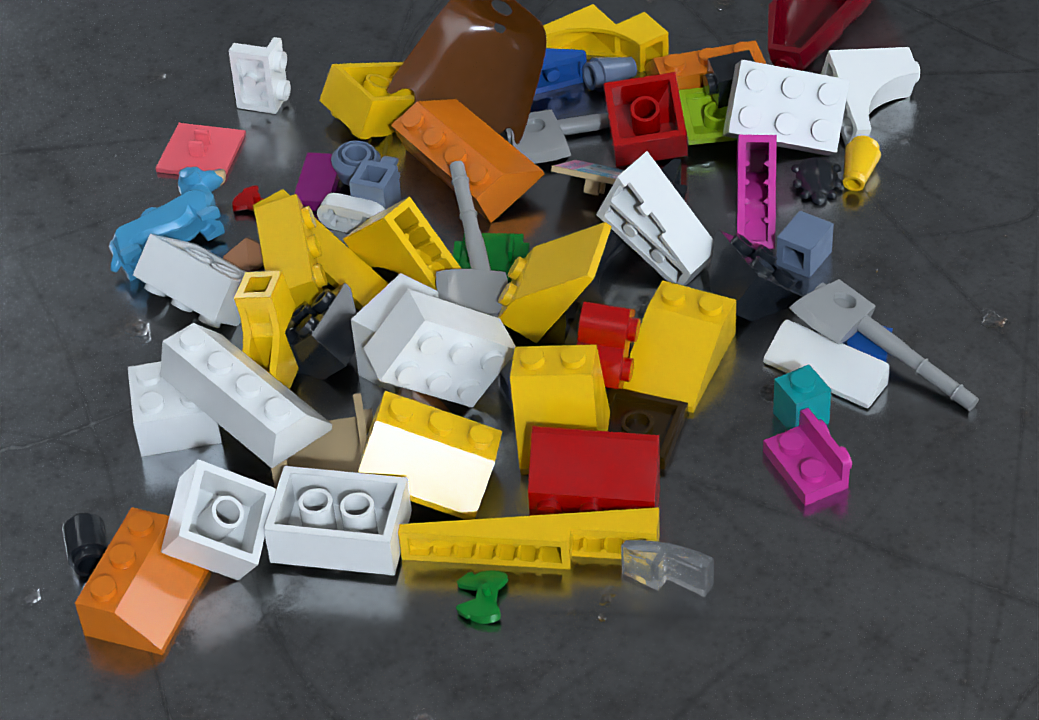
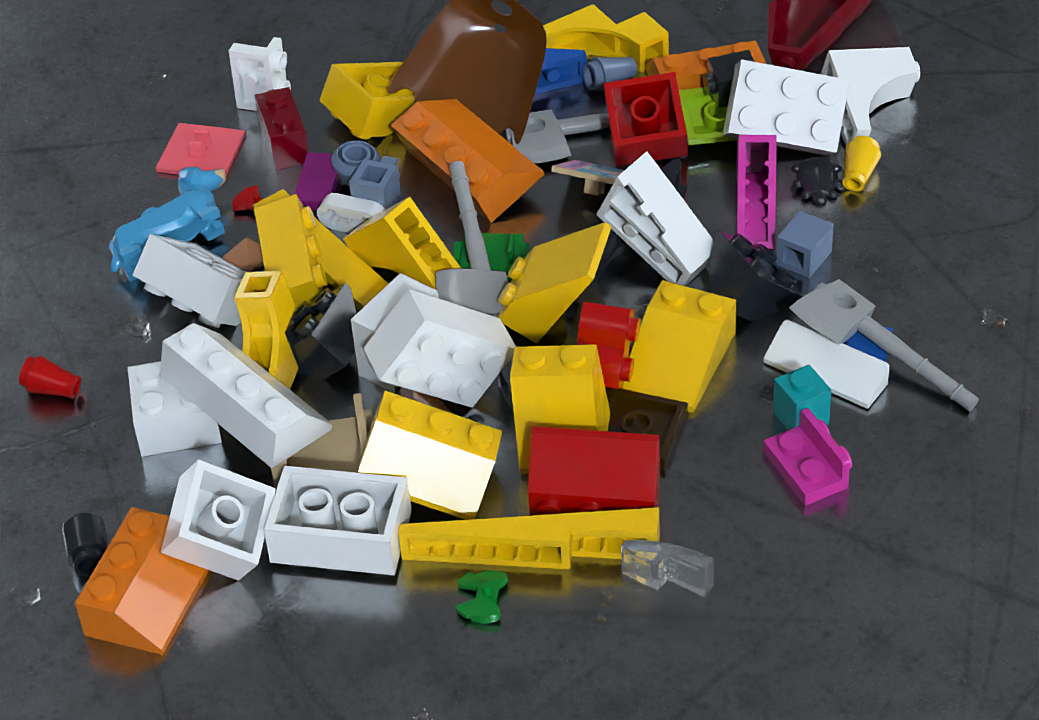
(48, 378): none -> red cone
(282, 128): none -> dark red brick

